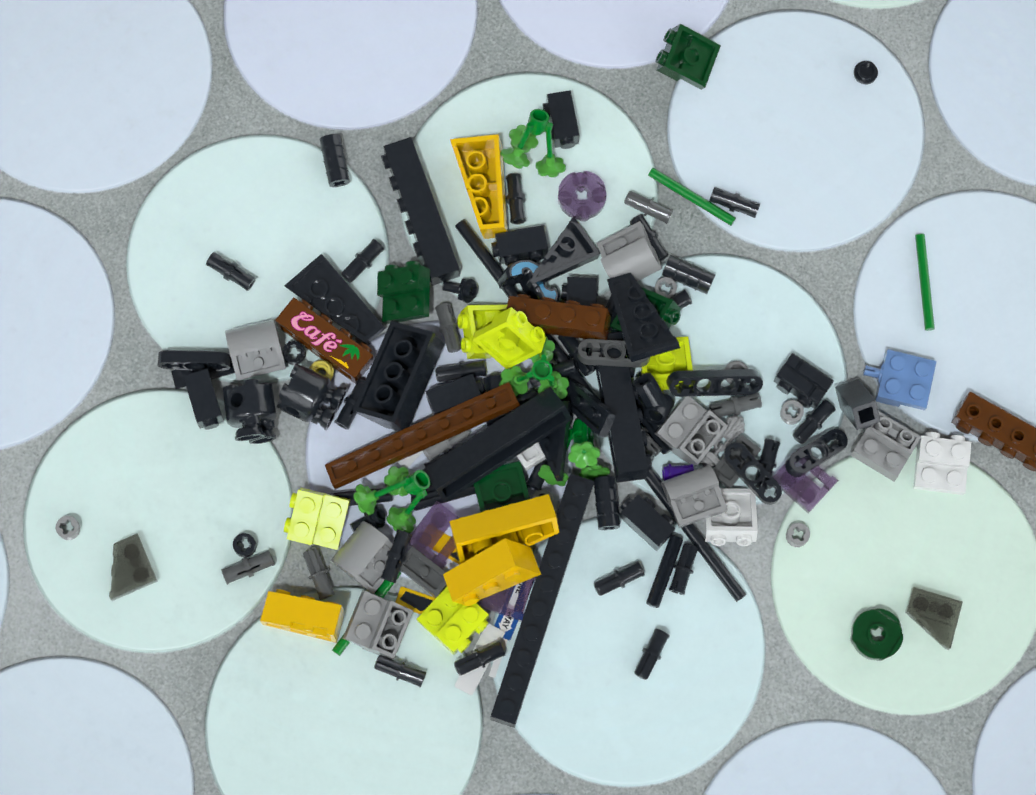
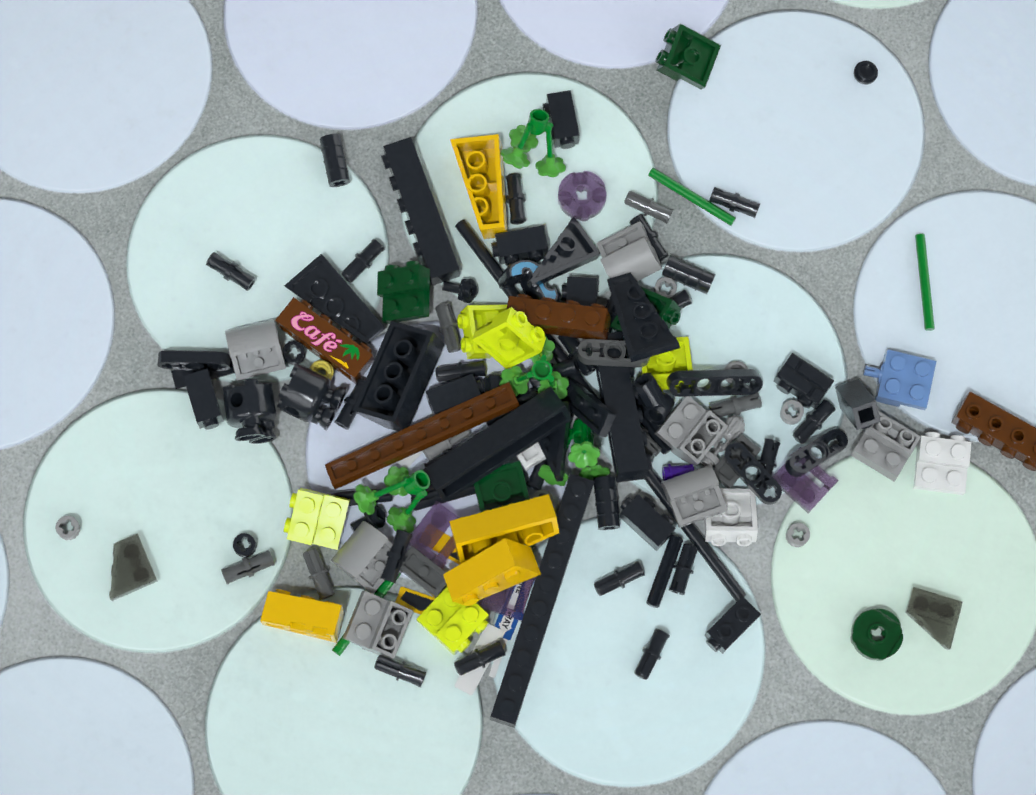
(731, 625): none -> black brick

